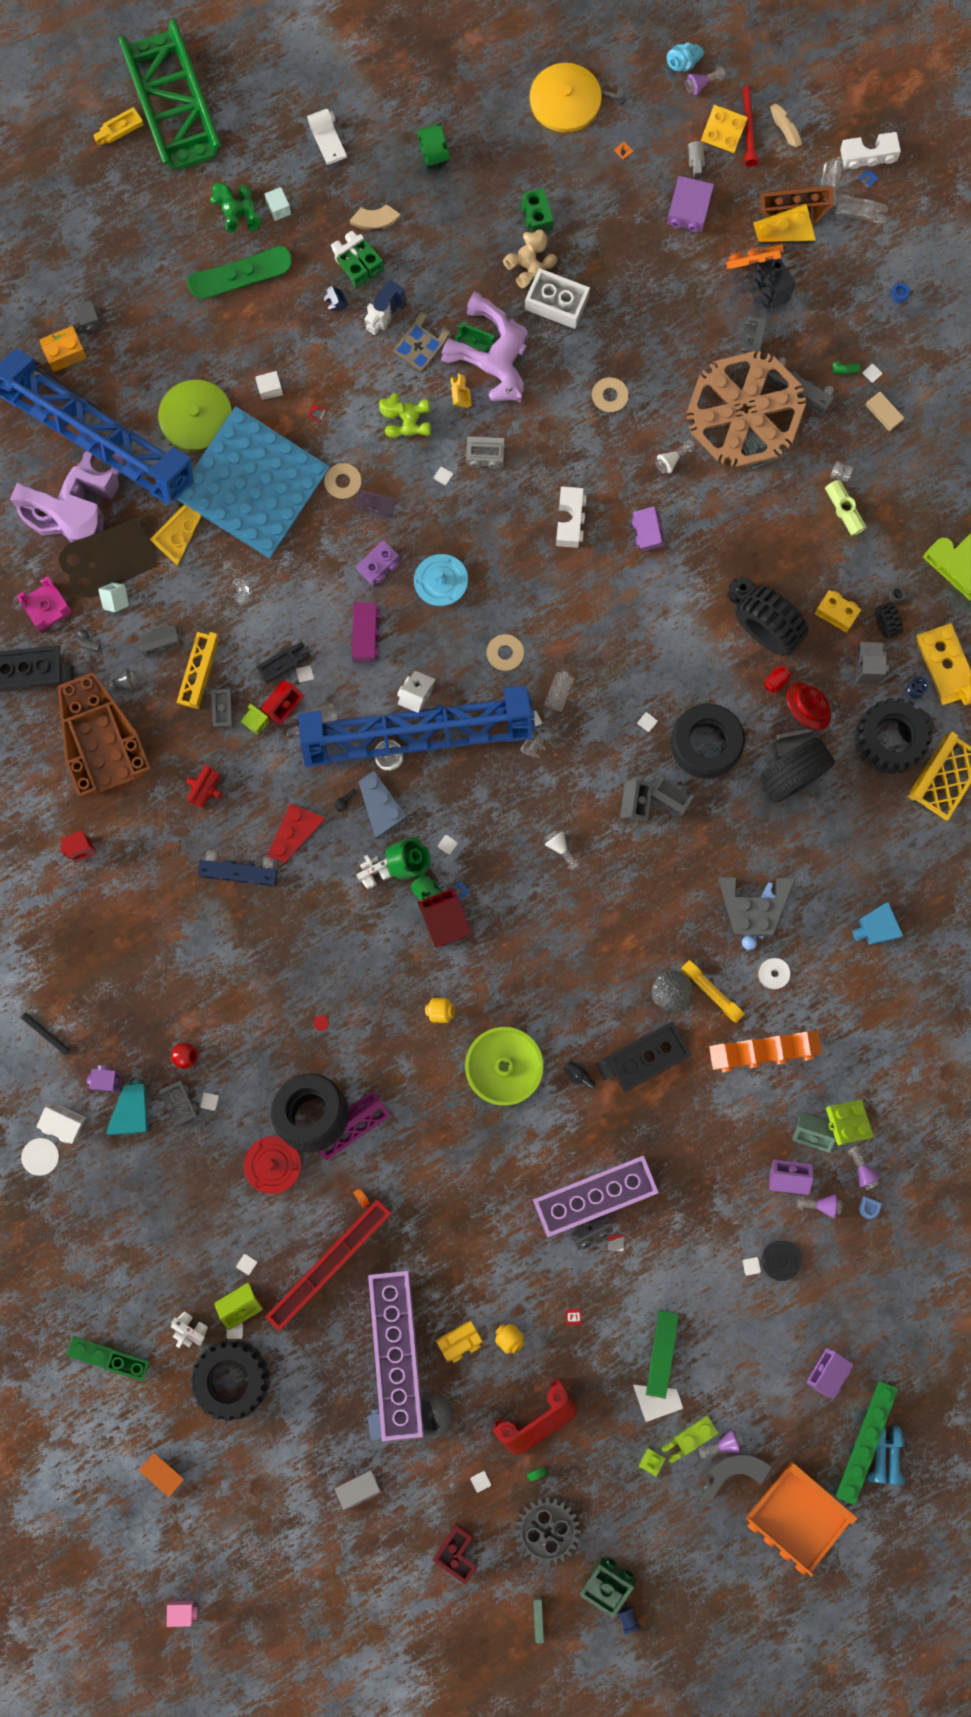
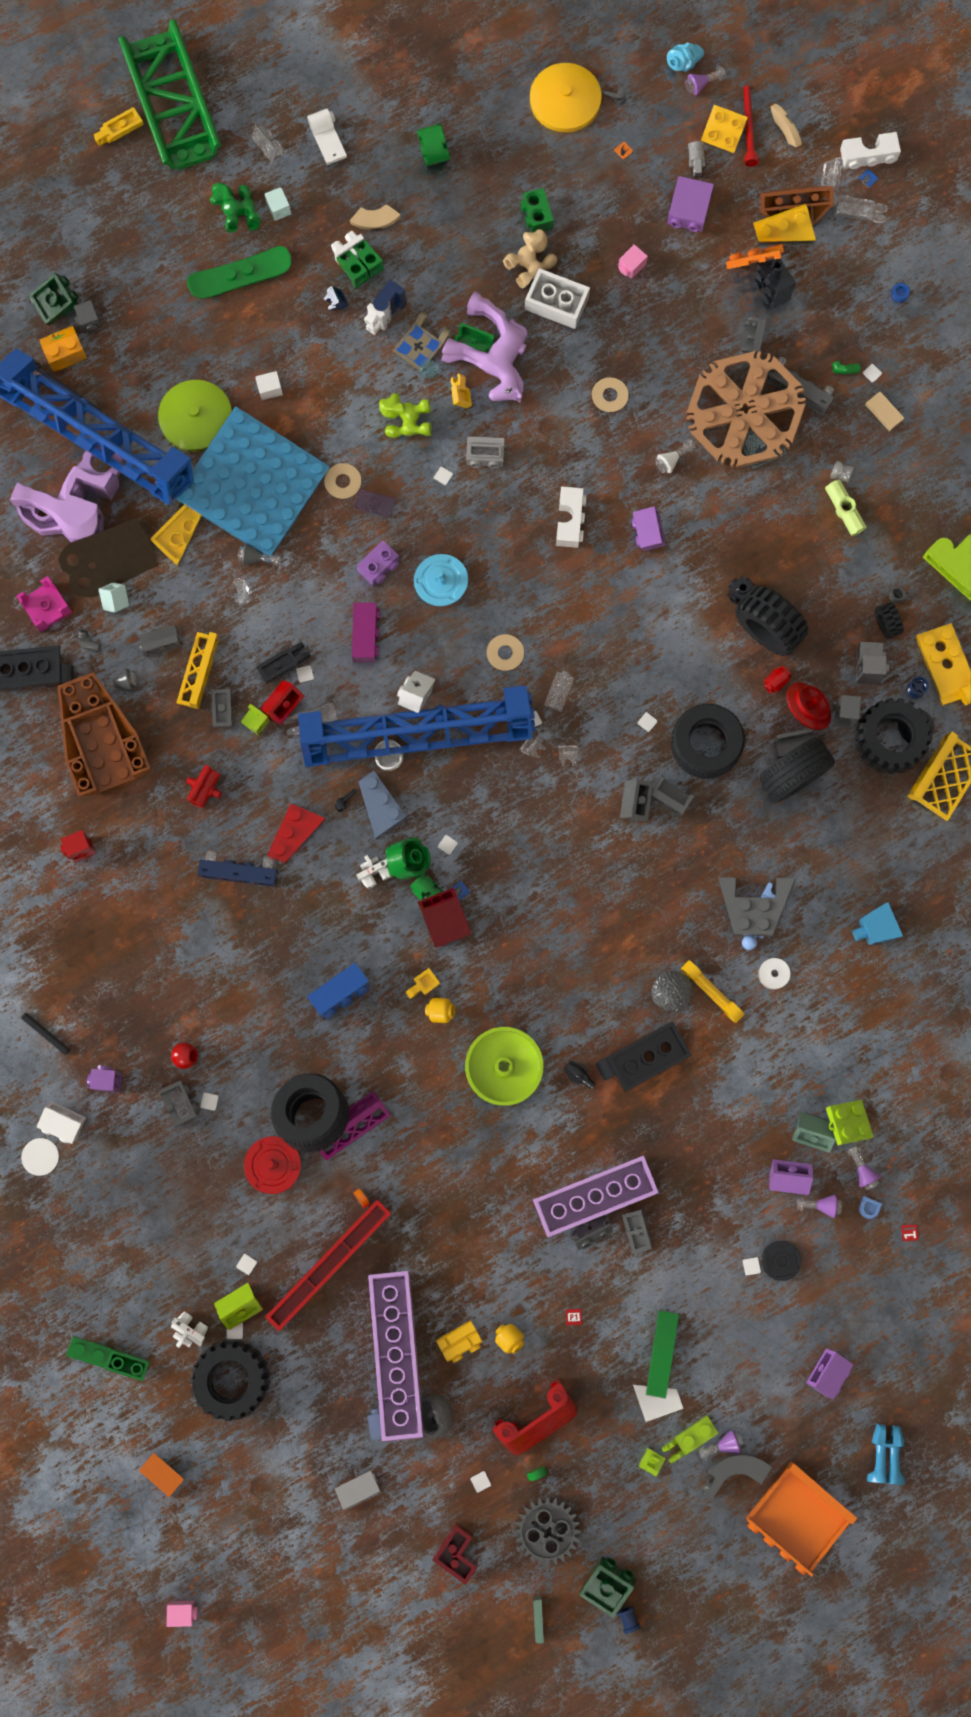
(54, 298): none -> dark green plate
(131, 1111): teal slope -> none
(250, 555): none -> piece
(263, 138): none -> clear hinge
(316, 412): sticker -> none
(321, 1023): red sticker -> none
(339, 991): none -> blue brick
(424, 982): none -> yellow plate
(428, 368): none -> clear light blue piece
(557, 842): piece -> none
(568, 752): none -> clear tile
(616, 1242): light grey sticker -> none
(632, 262): none -> bright pink brick
(638, 1231): none -> dark grey hinge
(759, 1051): orange brick -> none
(838, 611): yellow brick -> none
(847, 711): none -> dark grey panel
(866, 1442): green arch -> none
(909, 1232): none -> red sticker

